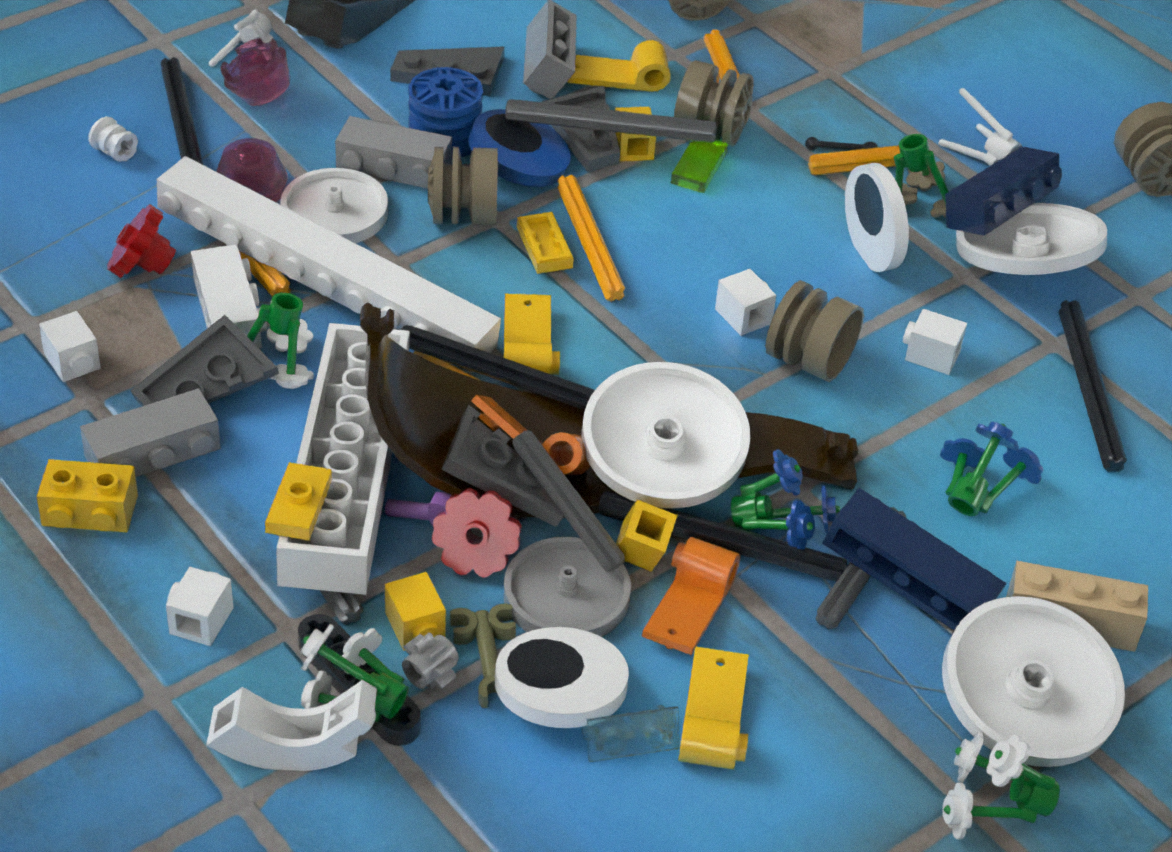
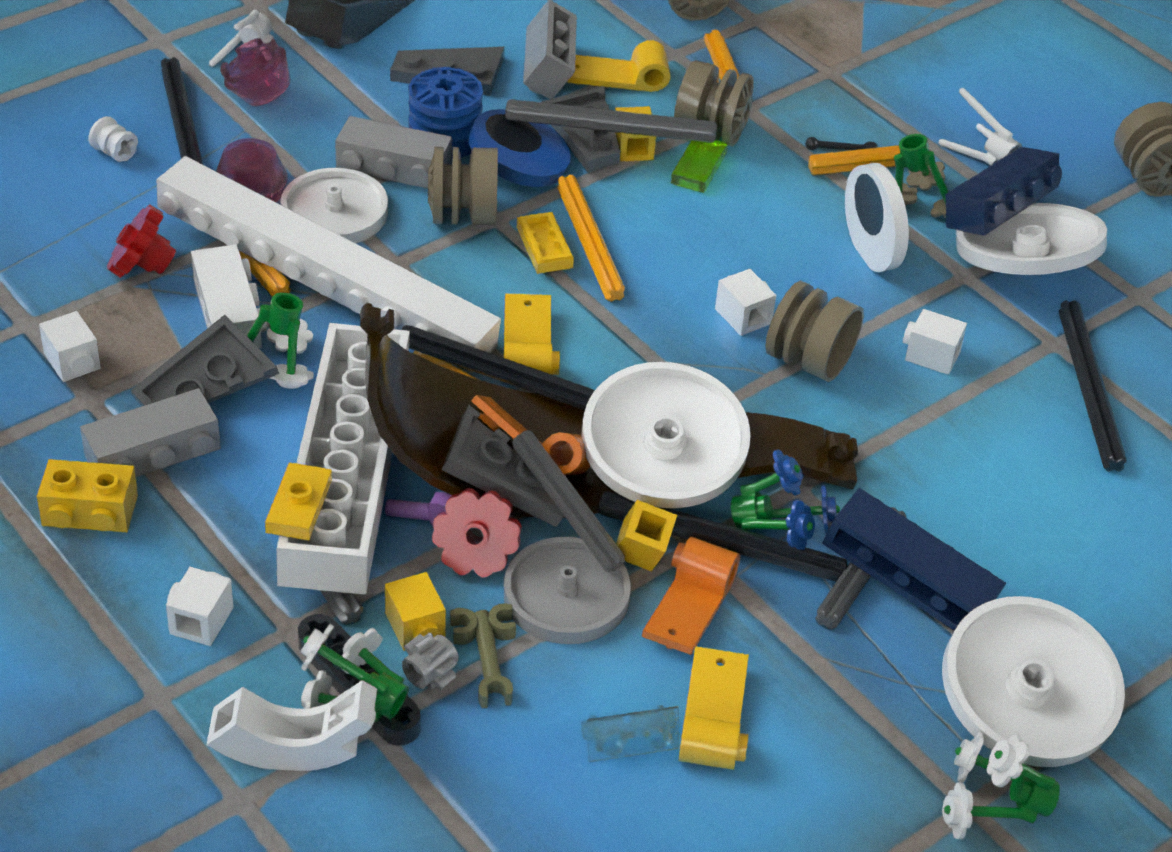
(561, 677): white piece -> none
(970, 492): plant -> none
(1109, 605): tan brick -> none

